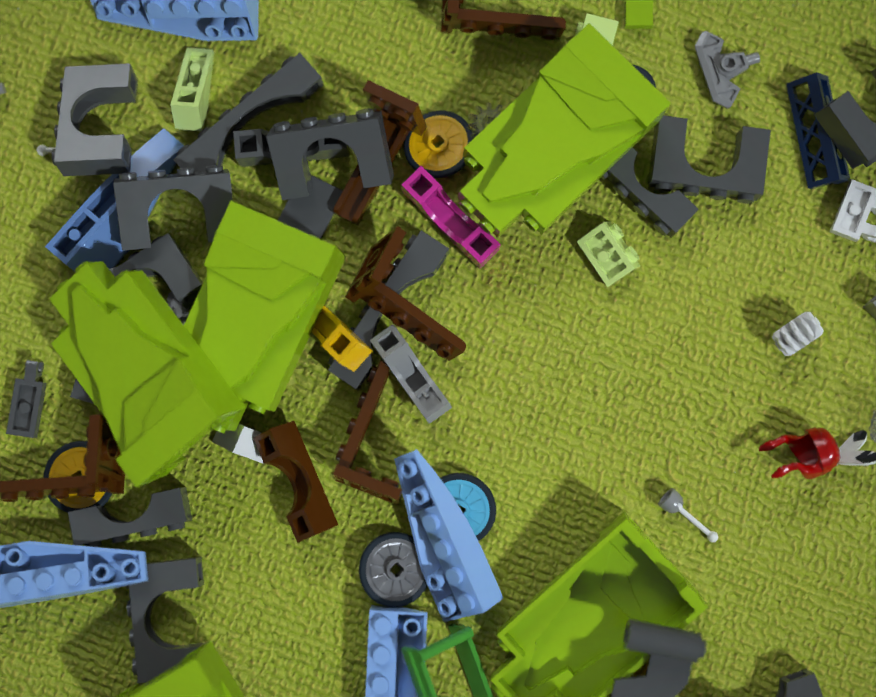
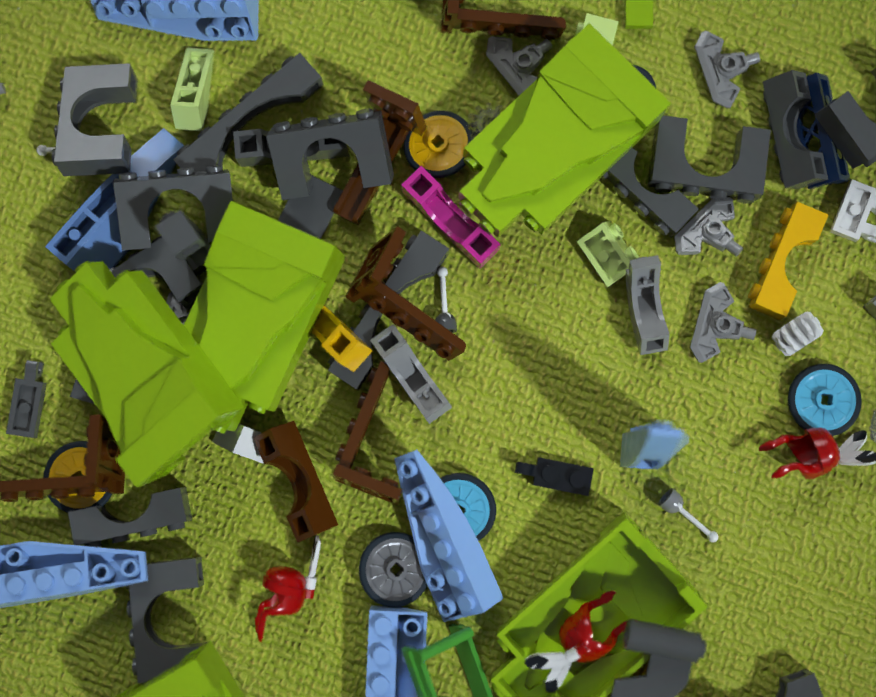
(185, 239): none -> dark grey arch
(289, 588): none -> red hair
(445, 318): none -> hinge
(519, 65): none -> light grey piece
(558, 475): none -> black plate
(577, 642): none -> red hair
(645, 305): none -> light grey arch
(651, 445): none -> light blue wedge
(708, 227): none -> light grey piece
(716, 324): none -> light grey piece
(774, 292): none -> yellow arch
(785, 99): none -> dark grey arch
(842, 393): none -> medium azure wheel

